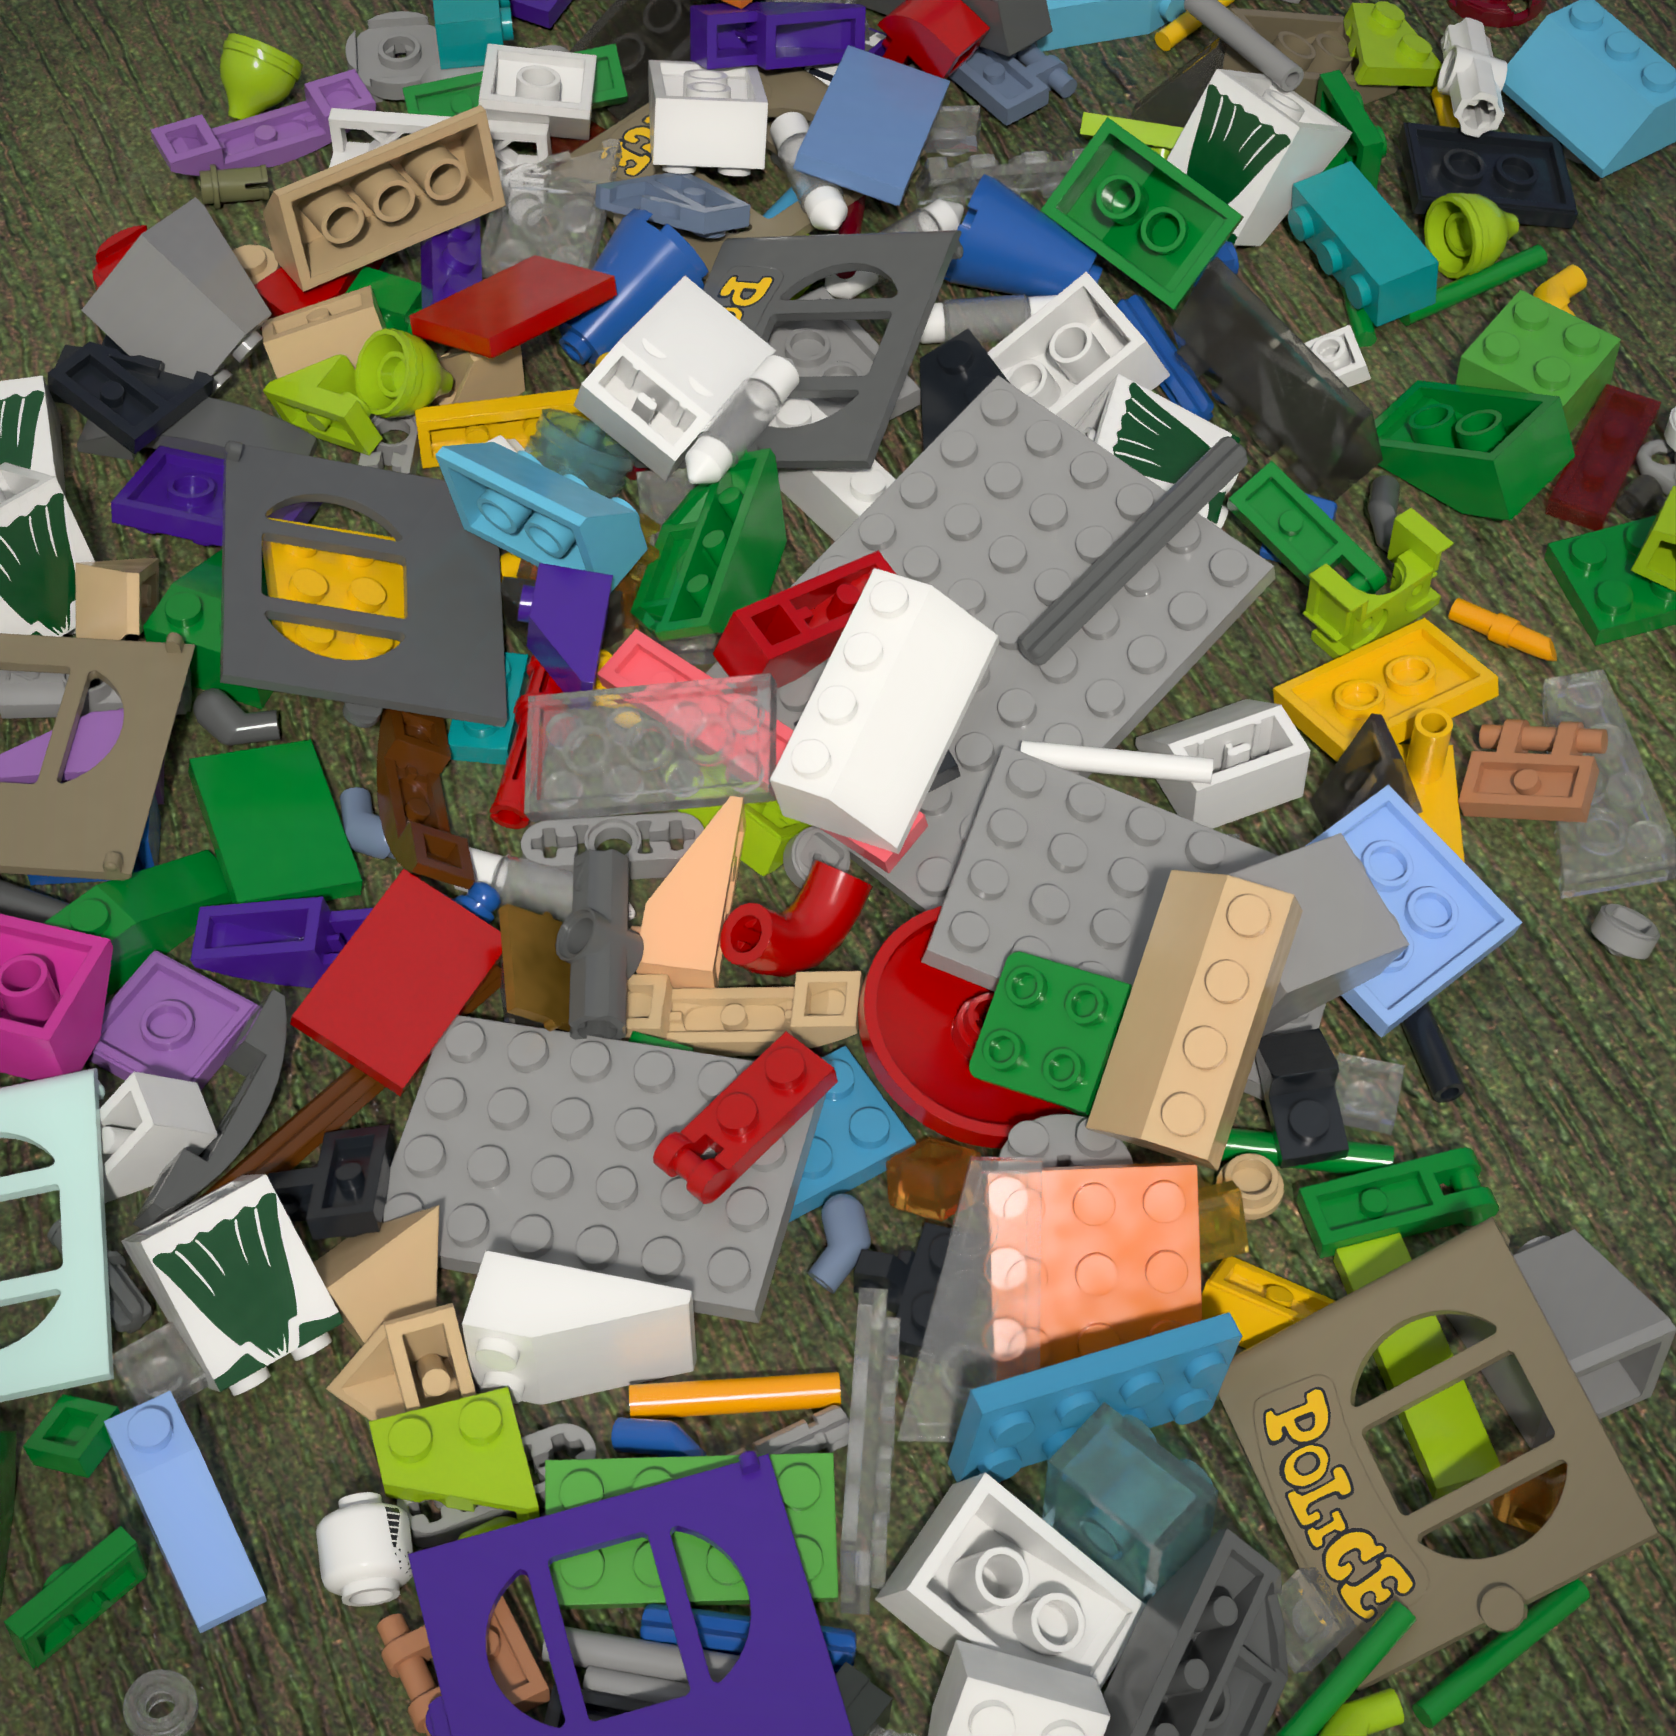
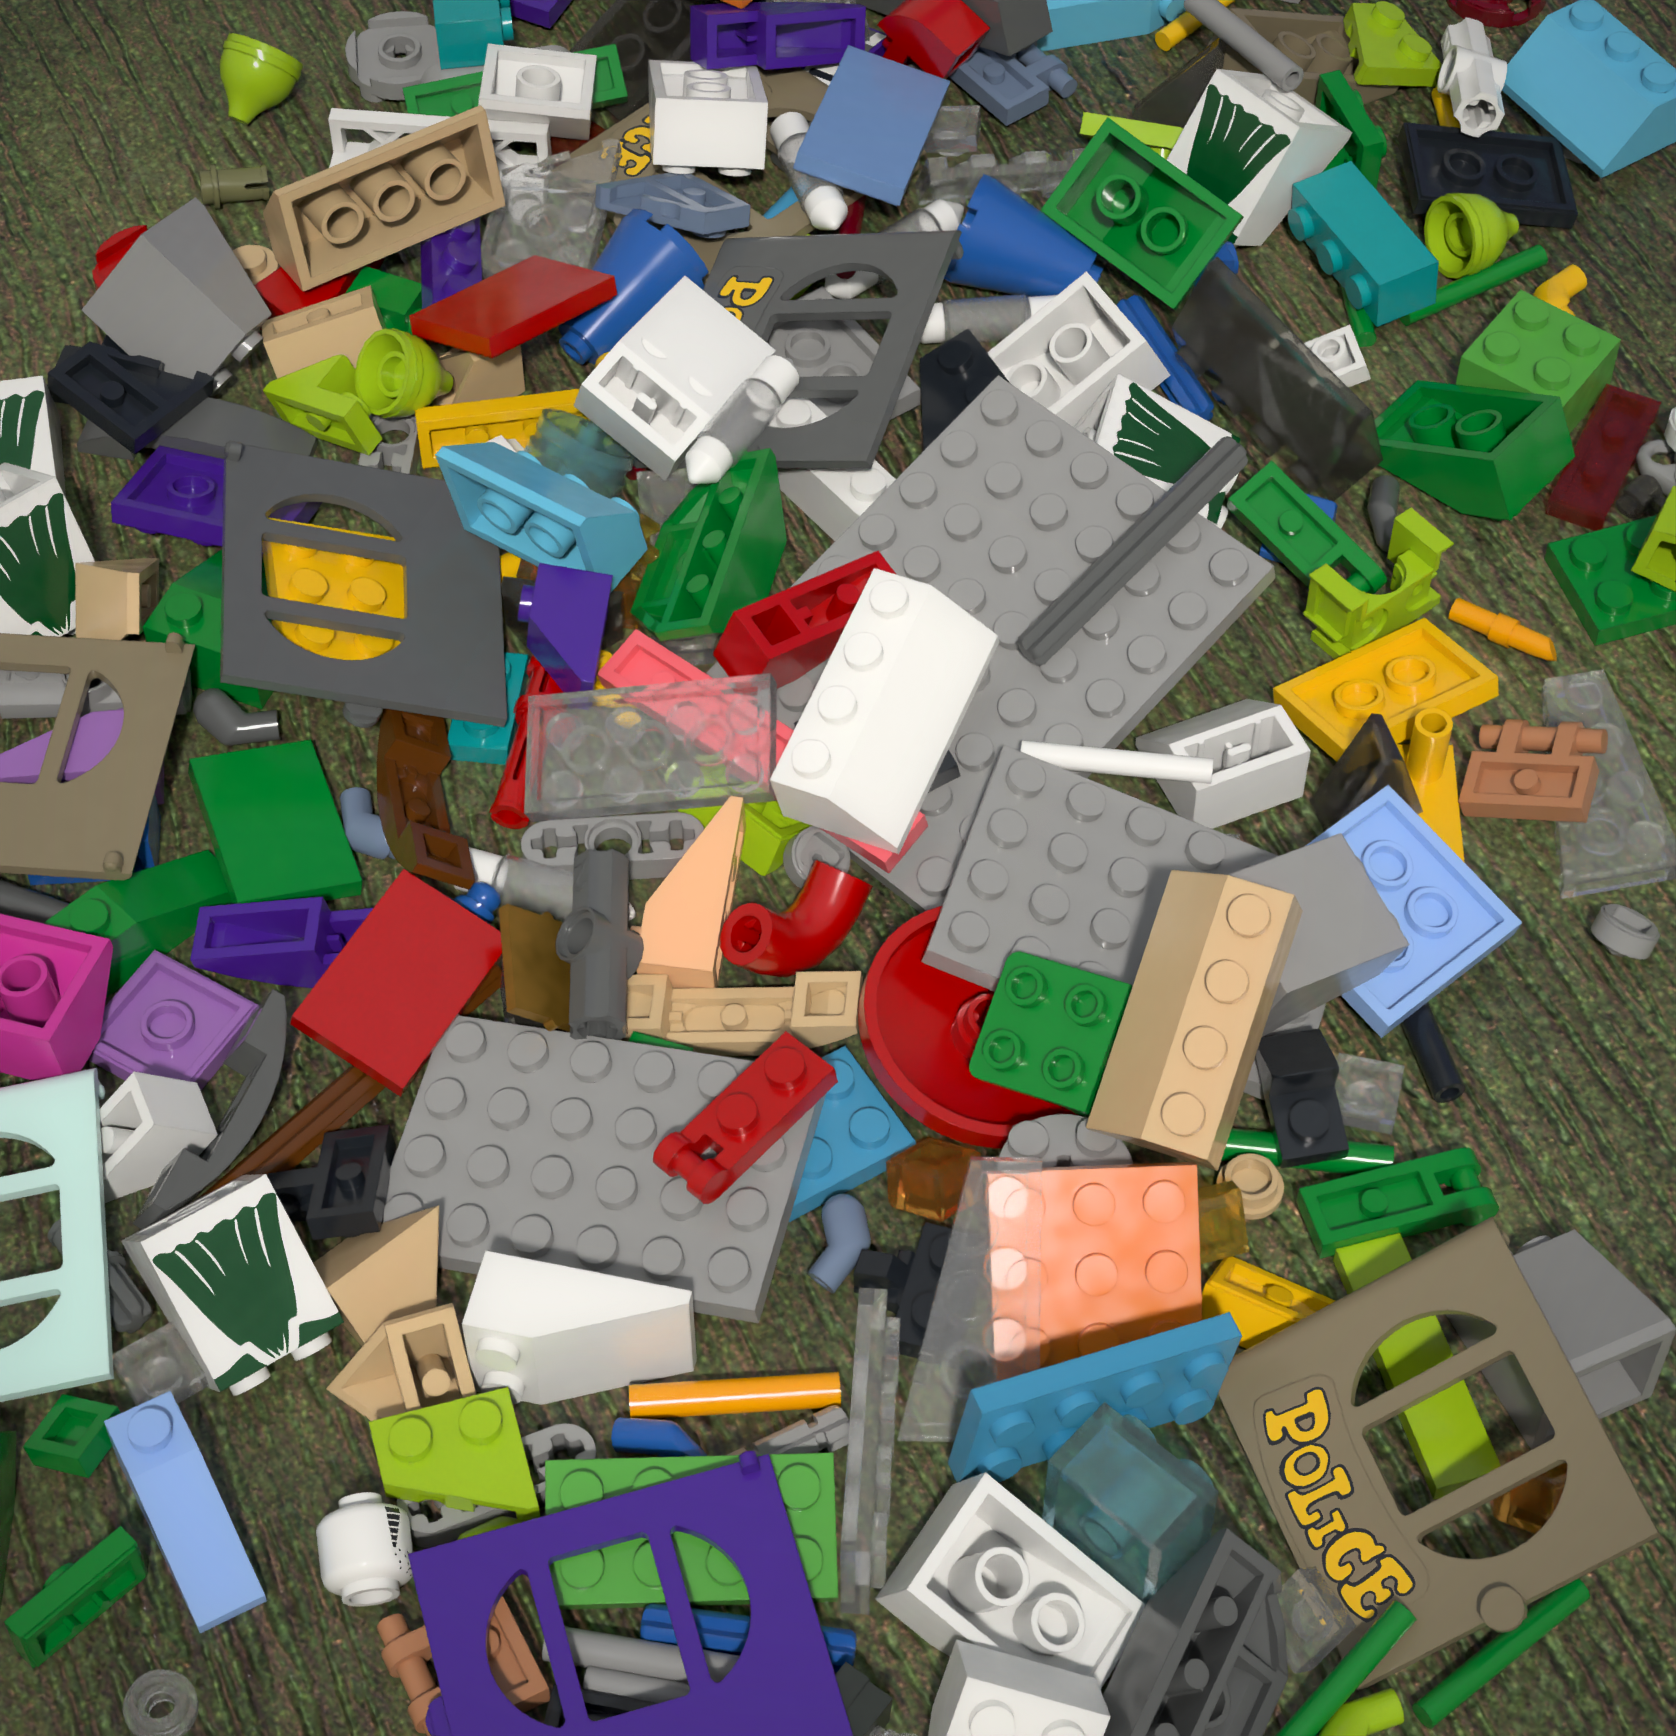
(266, 137): medium lavender slope -> none

